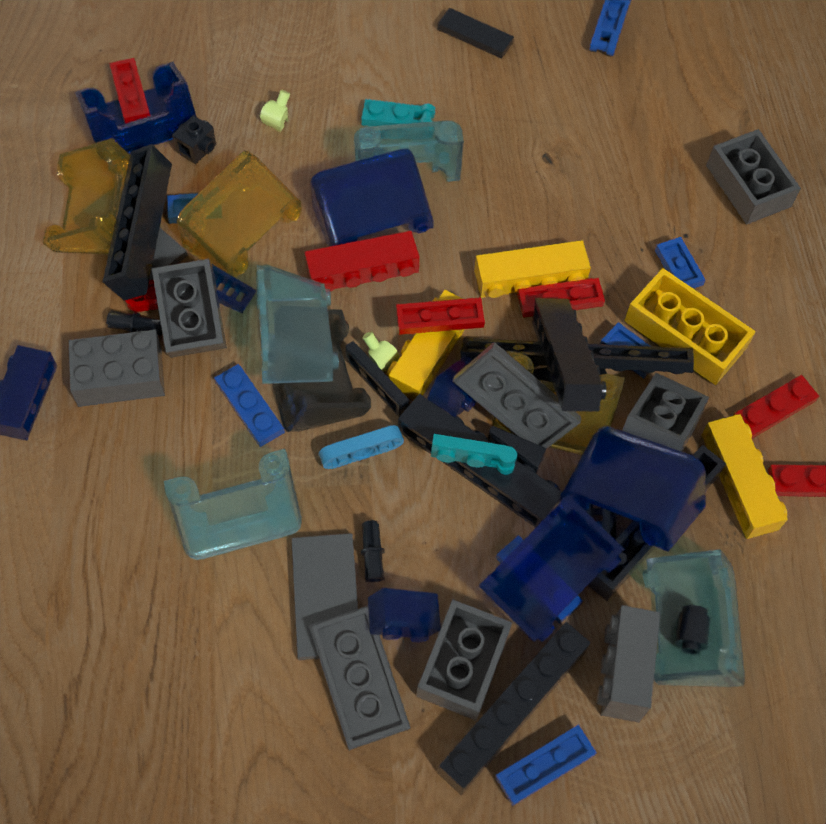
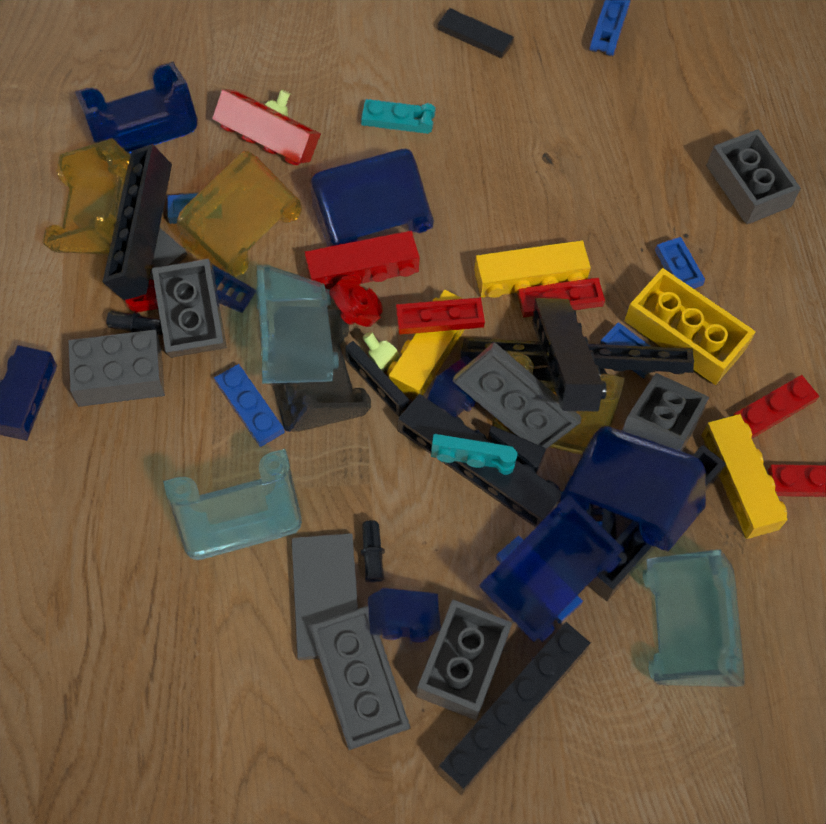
(129, 90): red plate -> none
(194, 139): black brick -> none
(266, 126): none -> brick
(355, 302): none -> red plate
(361, 447): dark azure beam -> none
(429, 141): clear light blue windscreen -> none
(545, 765): blue plate -> none
(629, 664): dark grey brick -> none
(693, 629): black brick -> none

